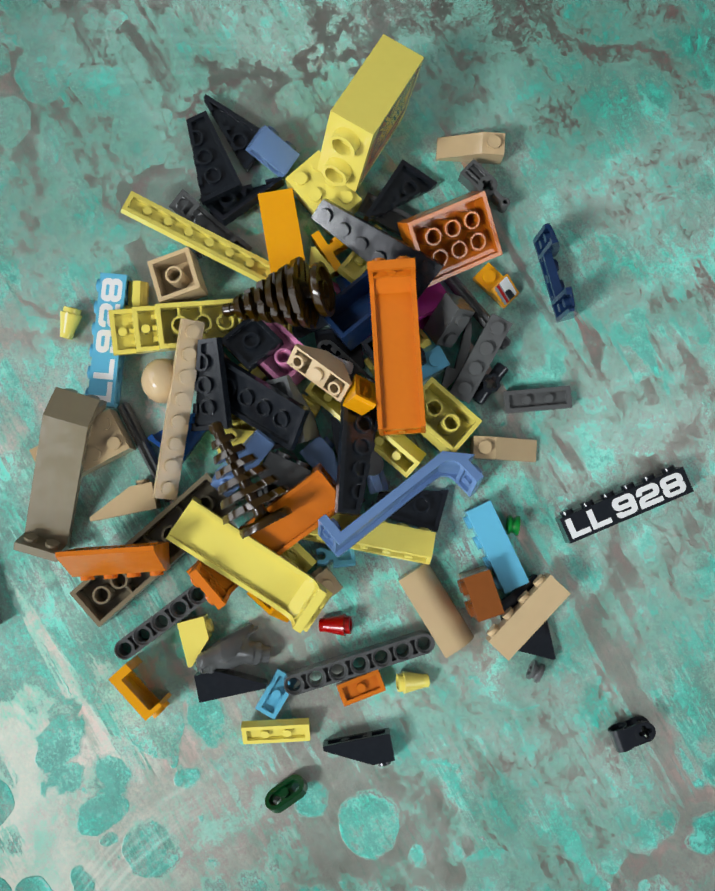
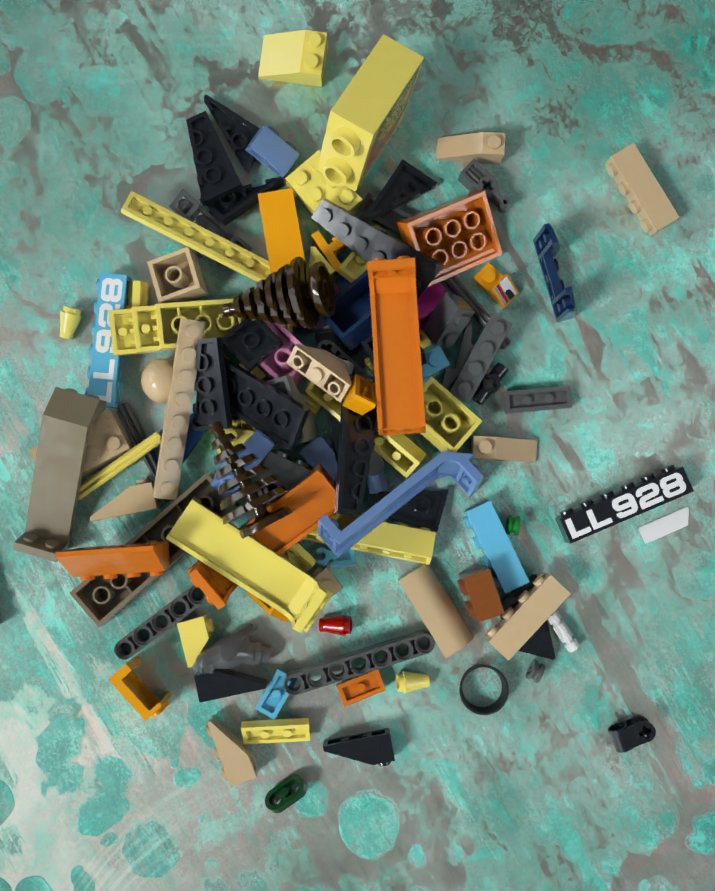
(120, 464): none -> light yellow axle
(235, 756): none -> tan slope
(294, 57): none -> light yellow slope
(496, 706): none -> black tyre
(563, 632): none -> white axle
(641, 190): none -> tan brick
(664, 525): none -> white sticker

